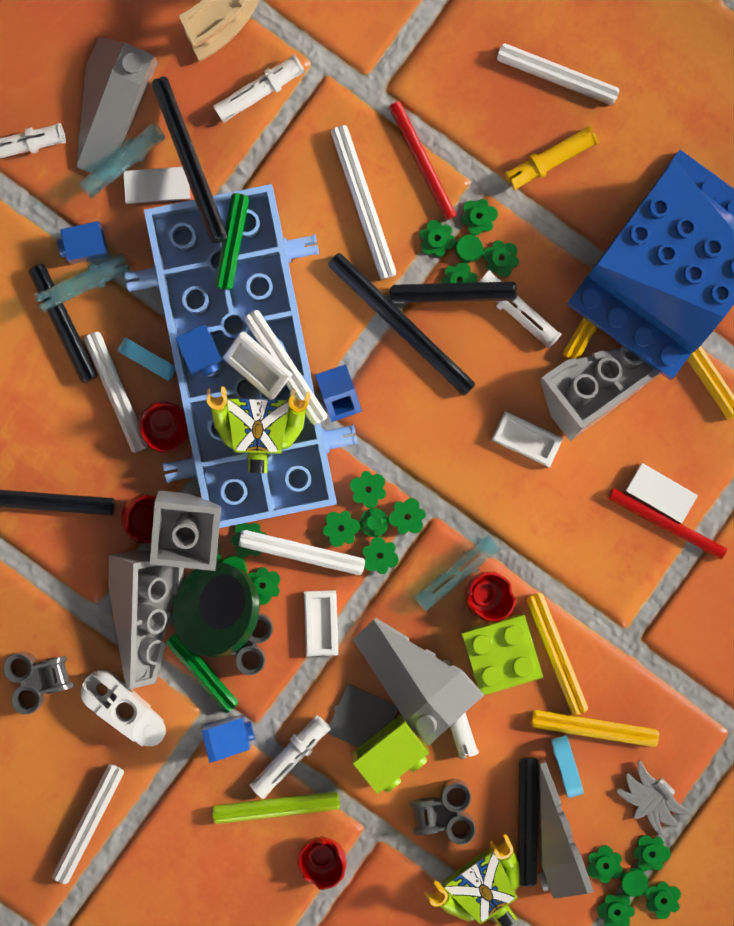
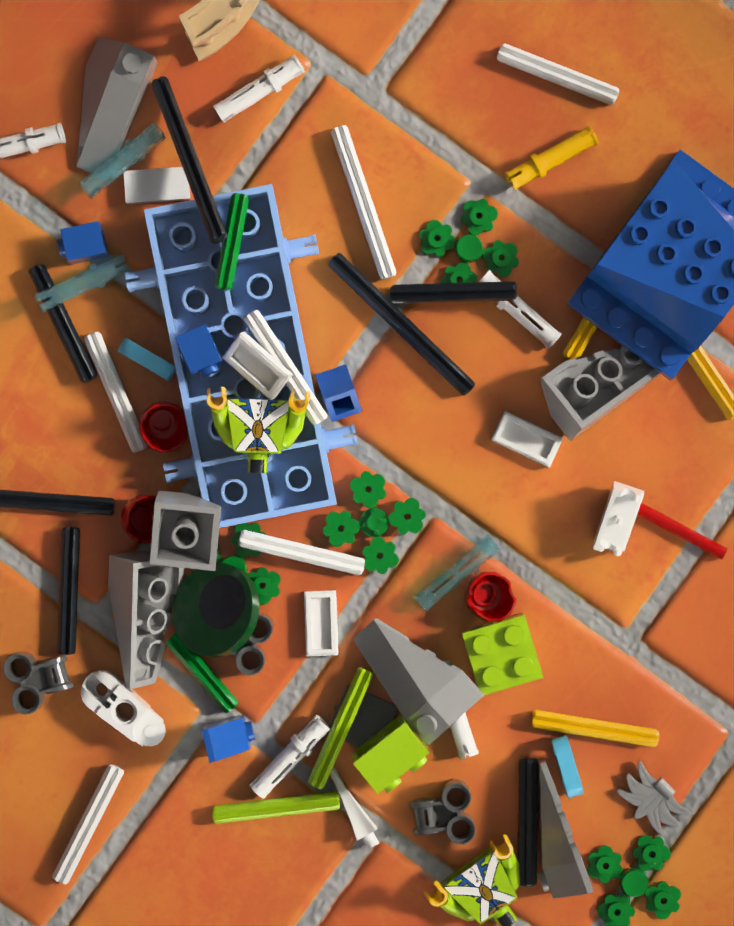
(68, 590): none -> black axle
(322, 862): red hair -> none
(340, 728): none -> lime axle
(360, 822): none -> white piece
(422, 161): red bar -> none
(557, 654): yellow axle -> none
(618, 518): none -> white hinge
(661, 493): white tile -> none

